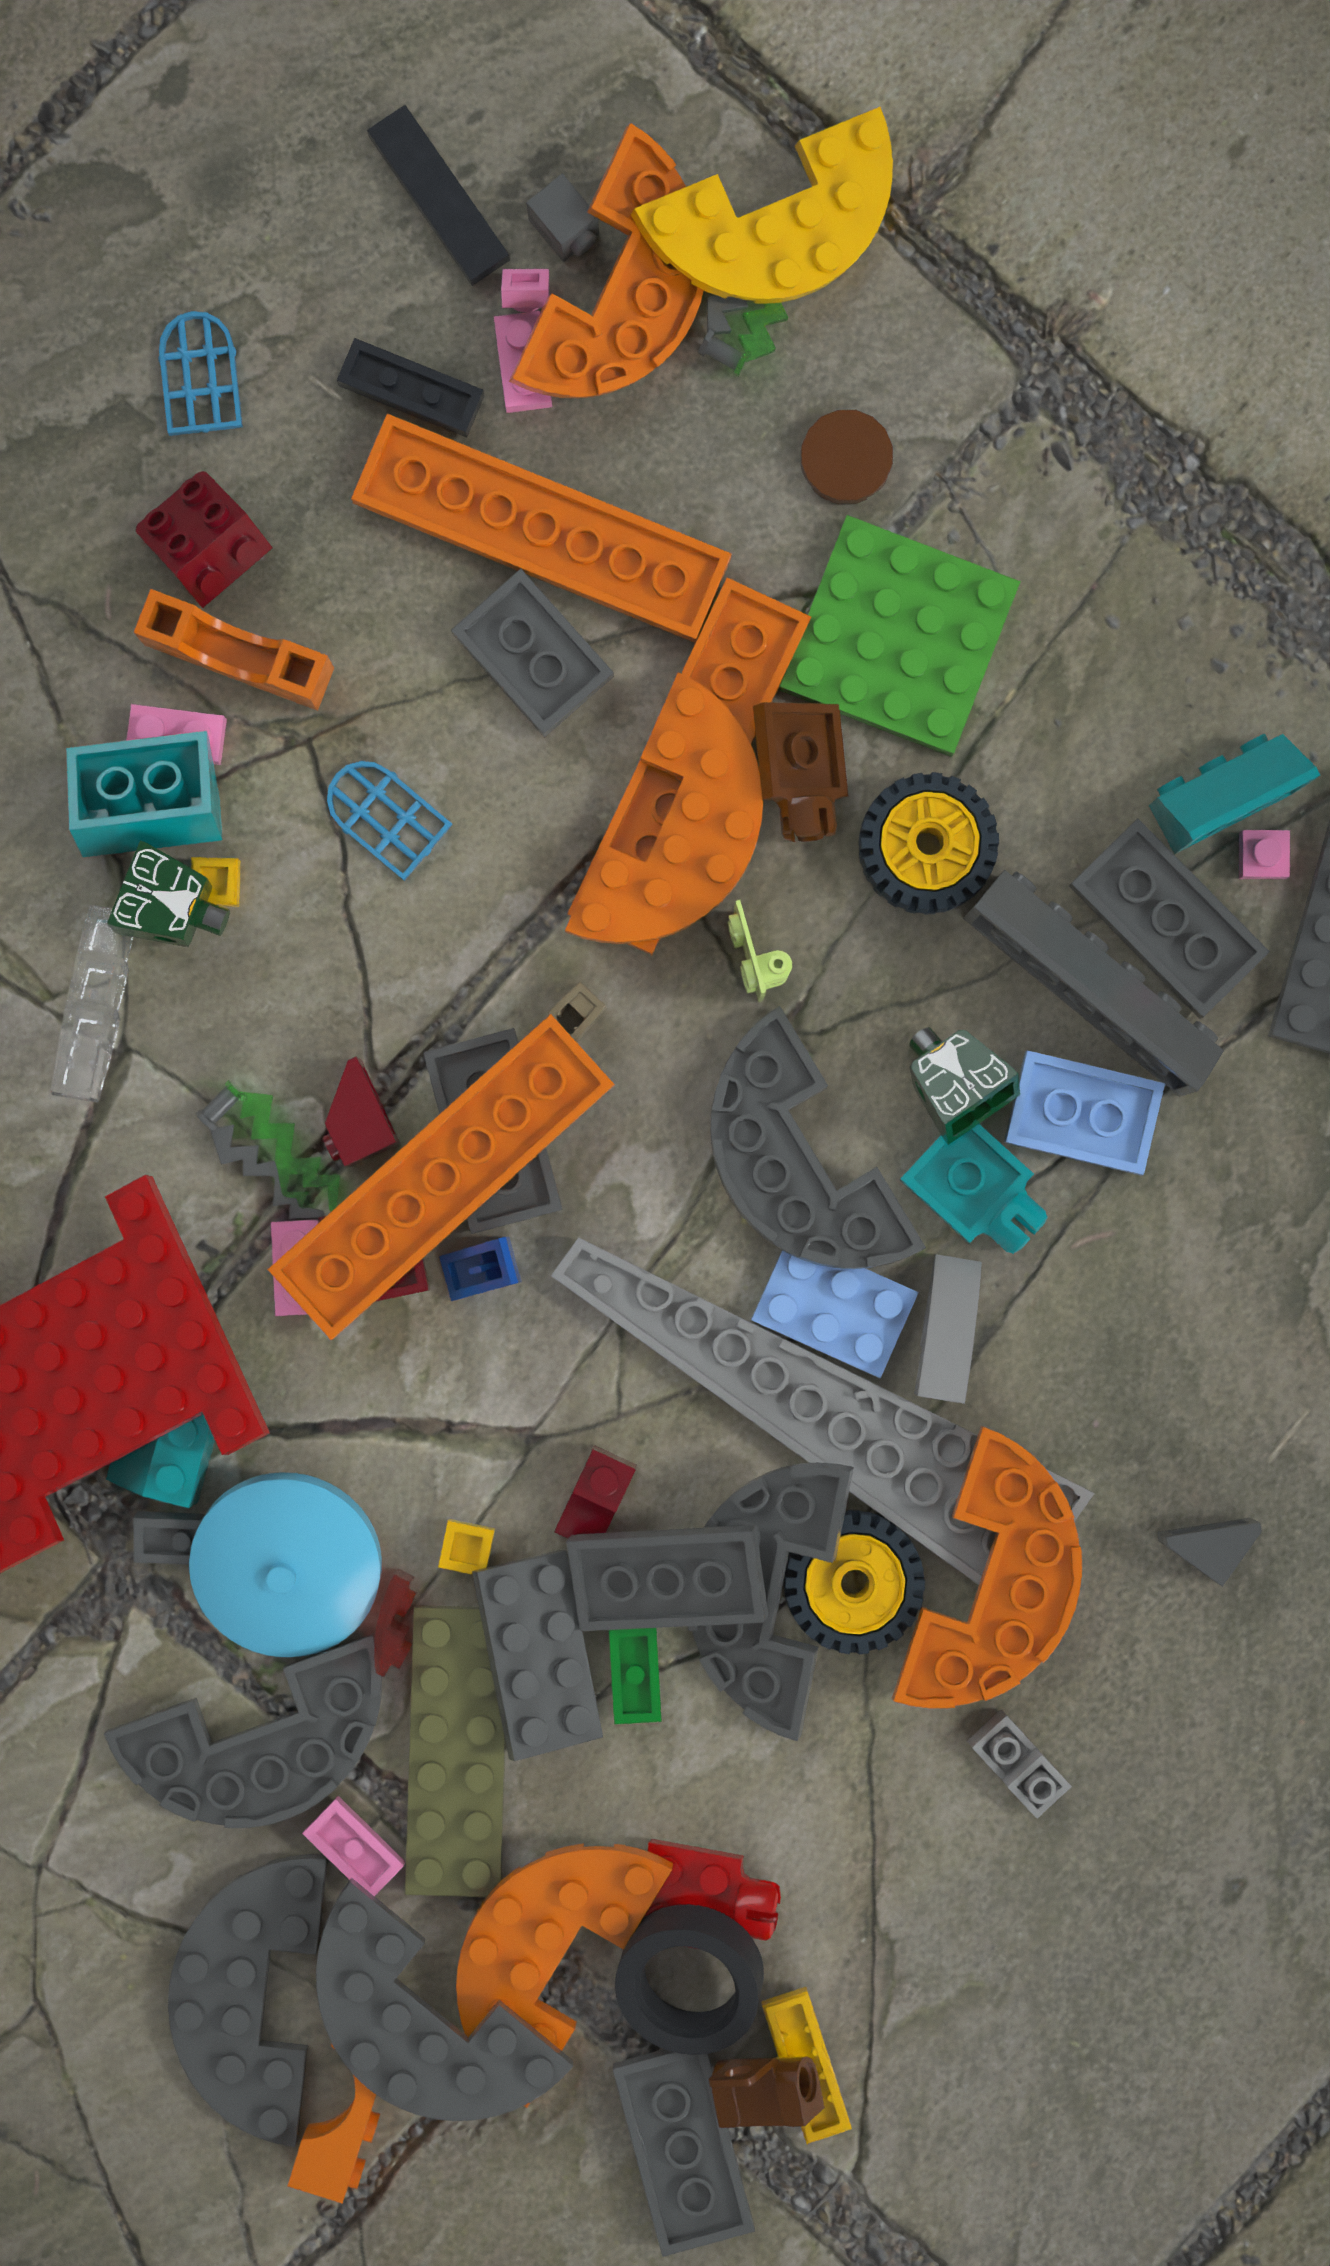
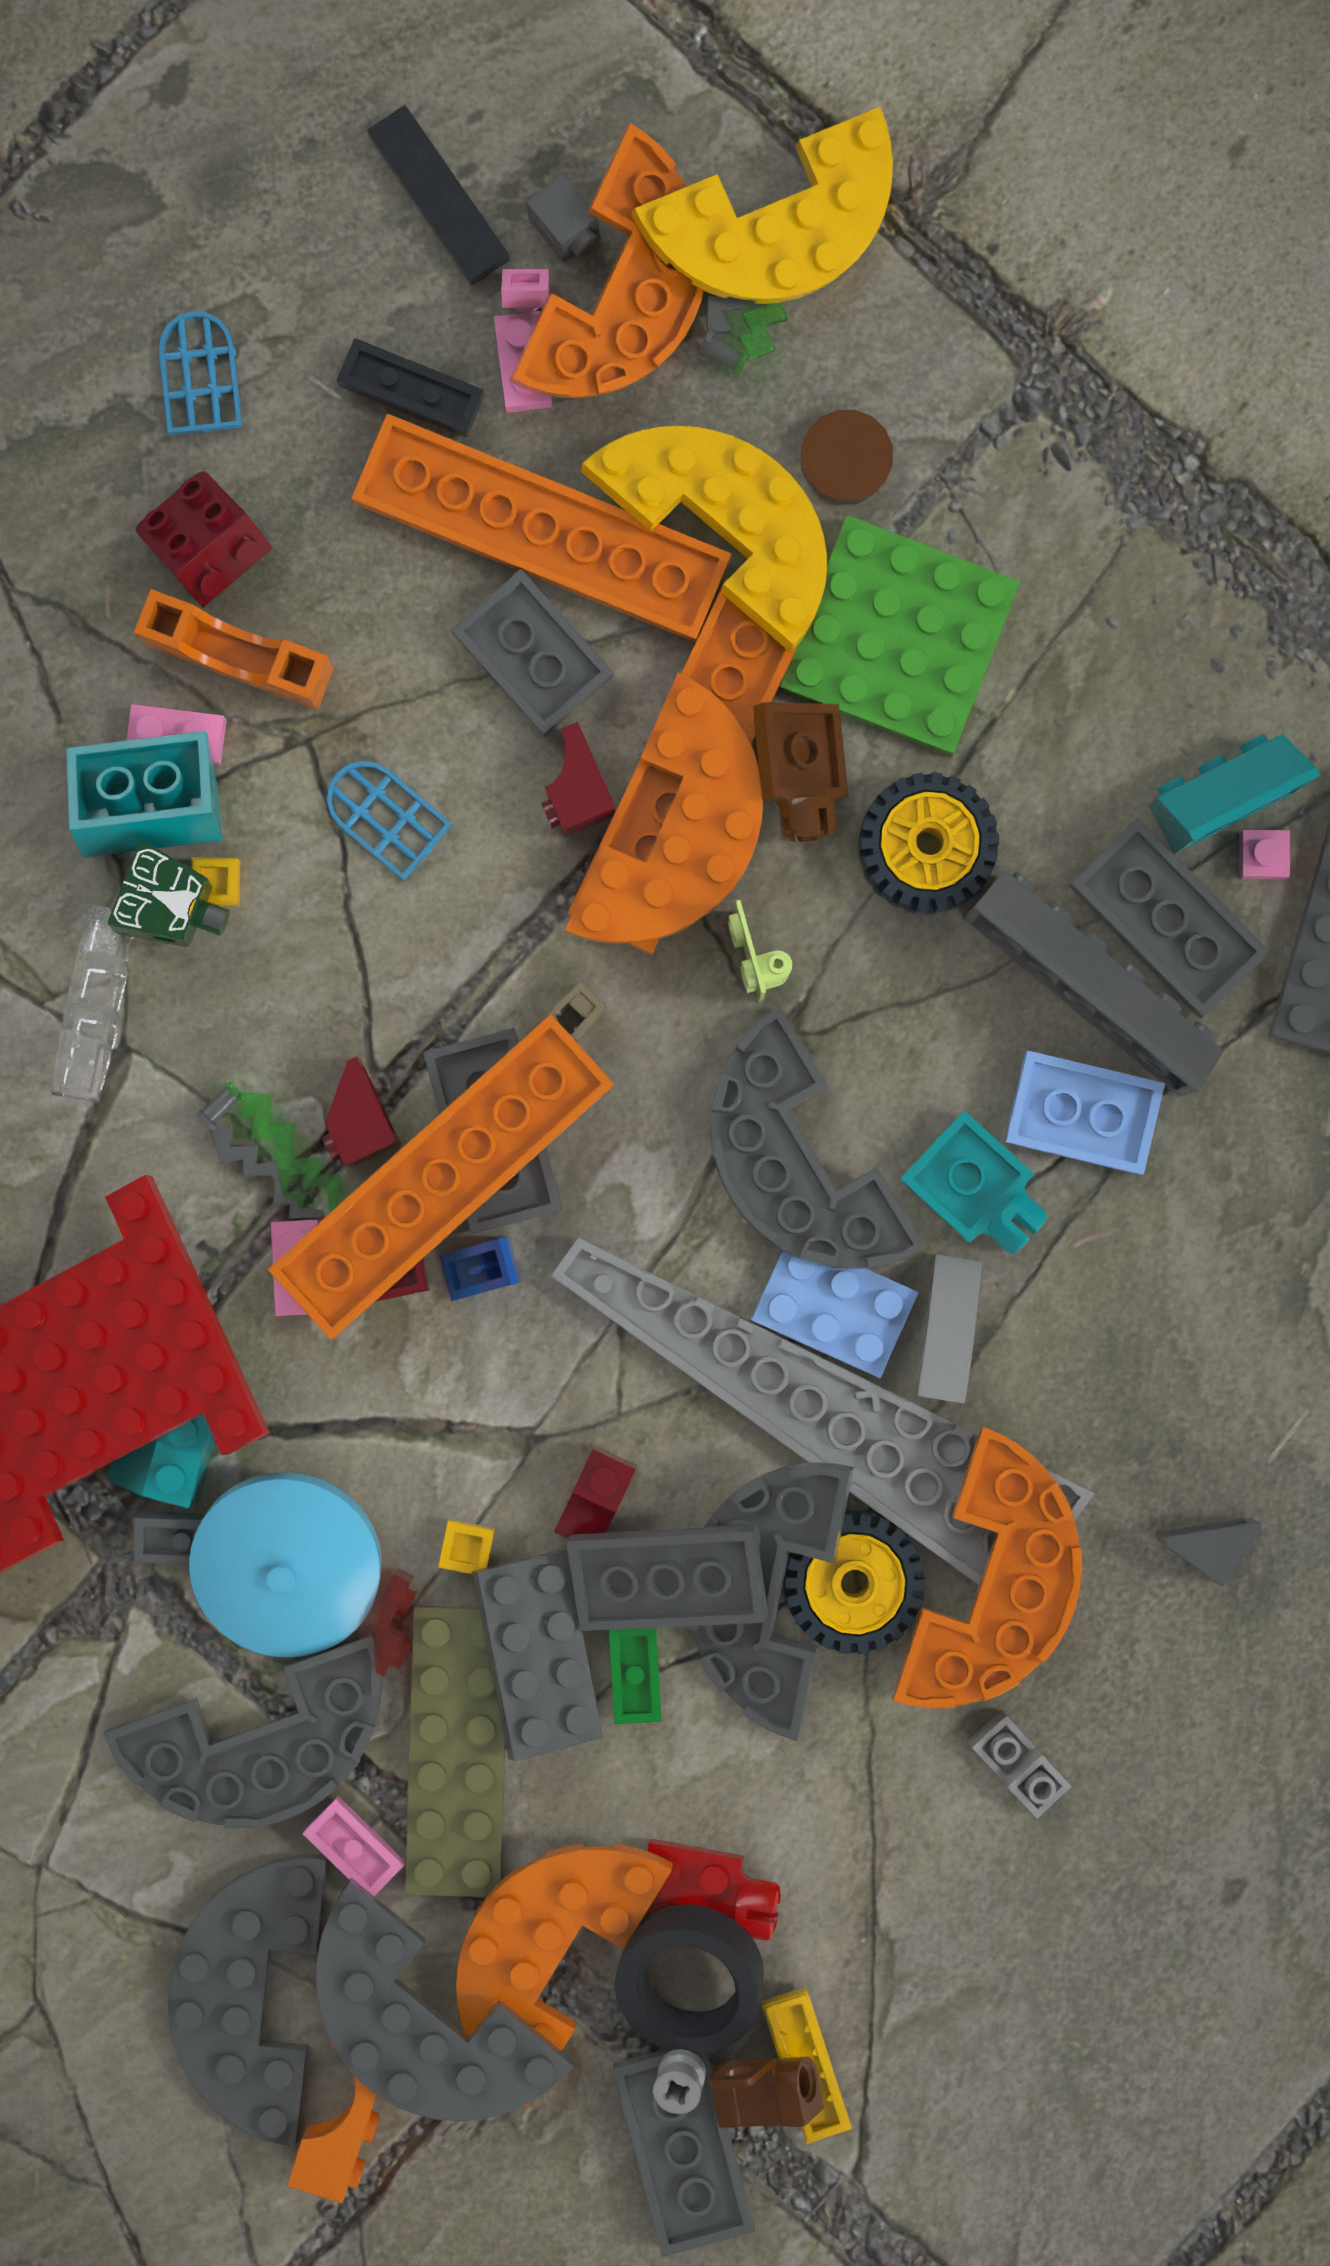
(579, 792): none -> dark red arch
(685, 2070): none -> light grey wheel
(742, 499): none -> yellow plate
(960, 1081): torso -> none

